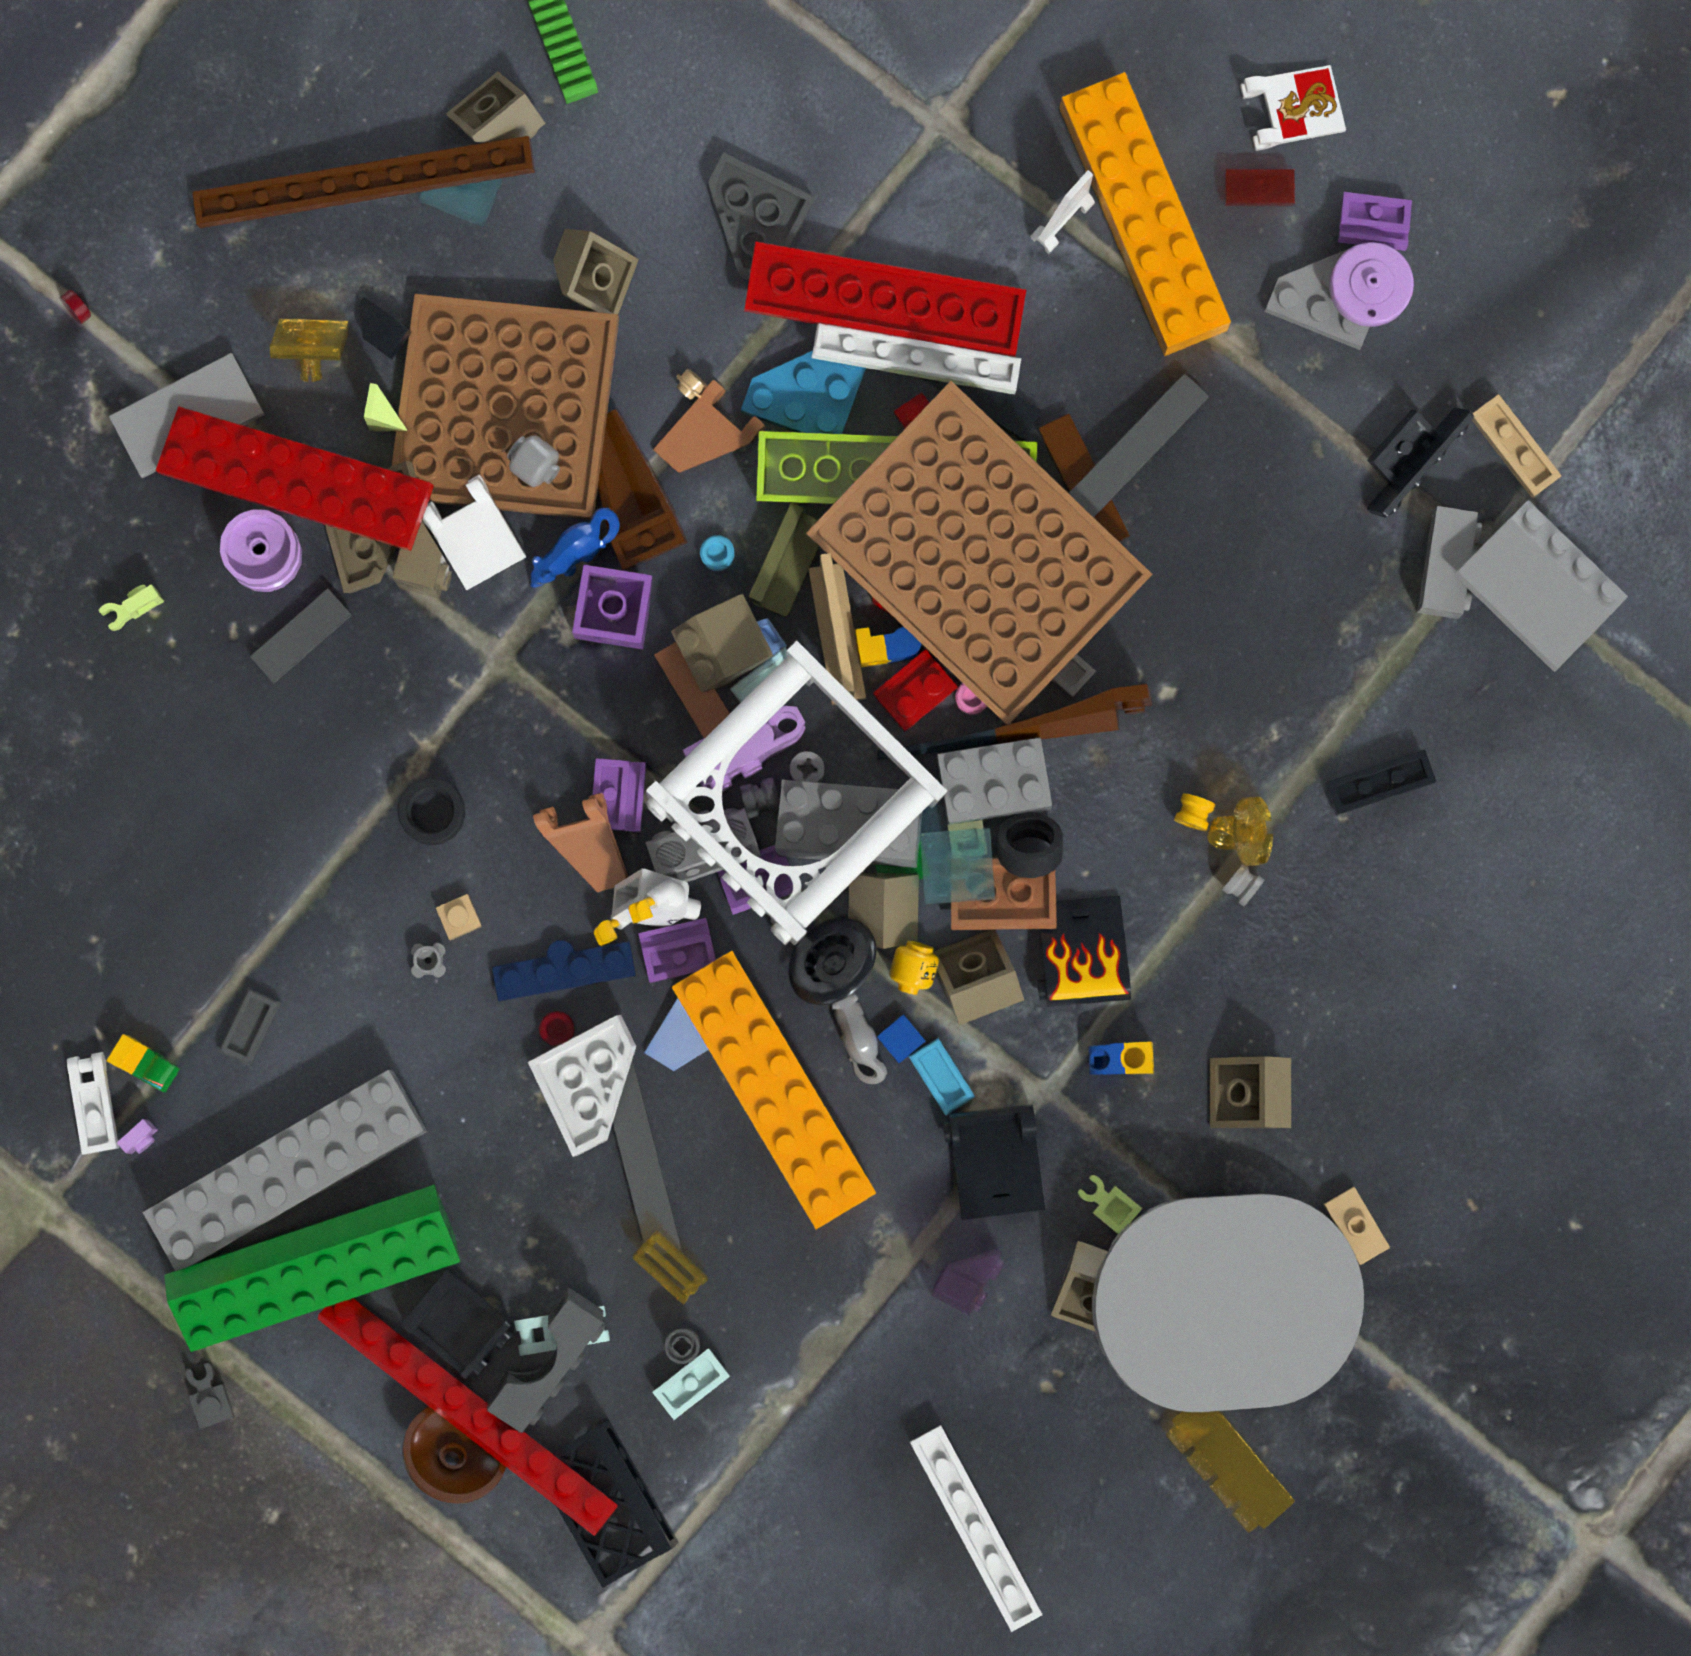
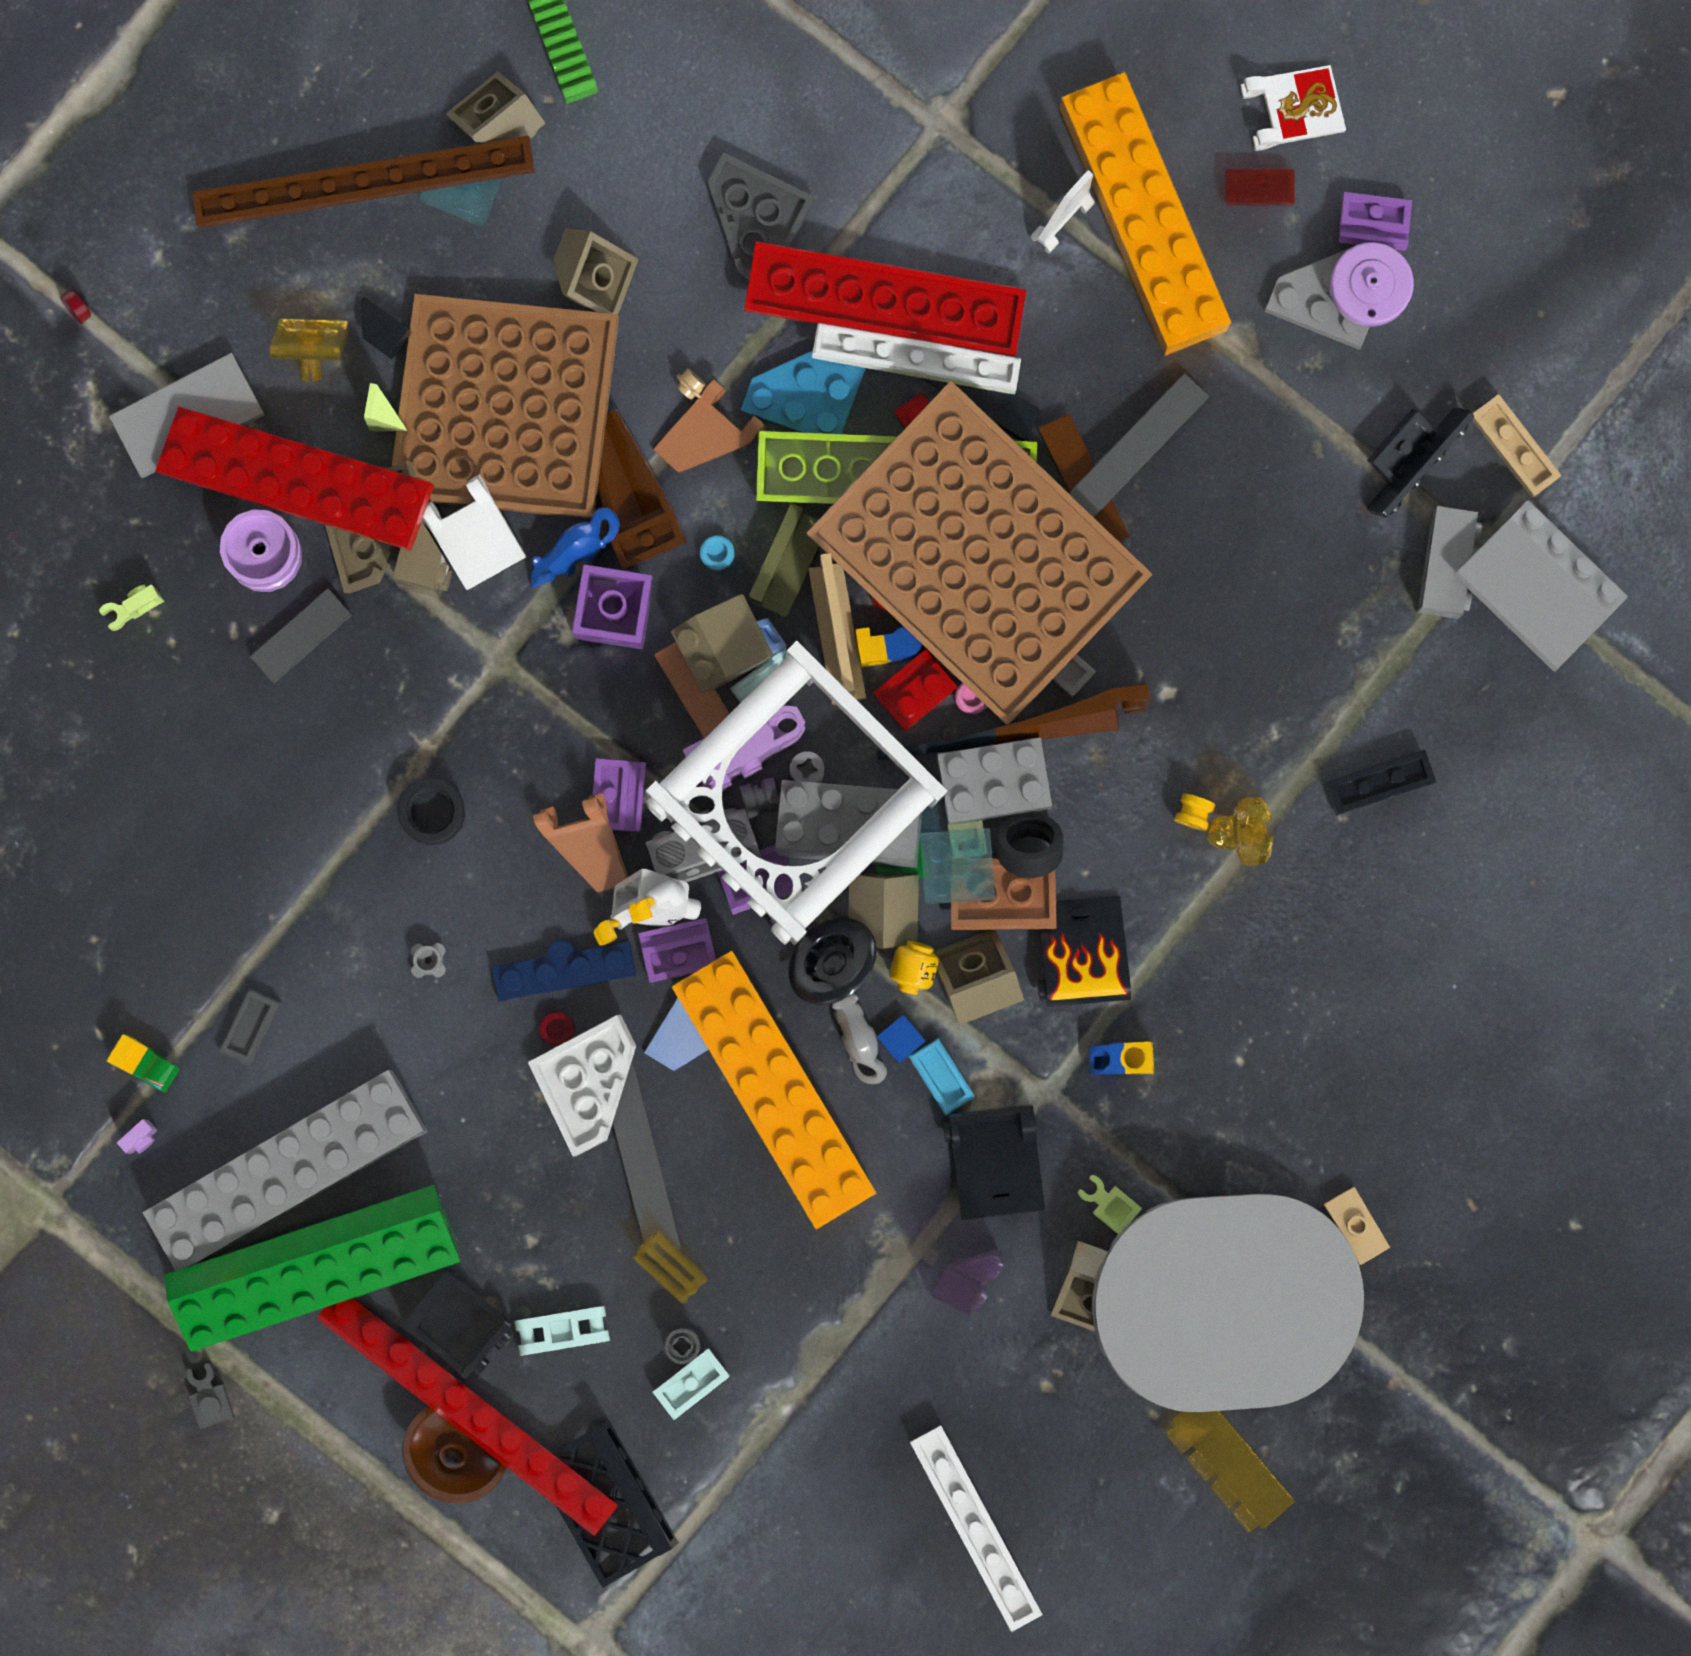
(92, 1104): white plate -> none
(459, 917): tan plate -> none
(521, 1394): dark grey arch -> none
(533, 461): light grey head -> none
(1243, 884): light grey wheel -> none
(1250, 1092): dark tan slope -> none

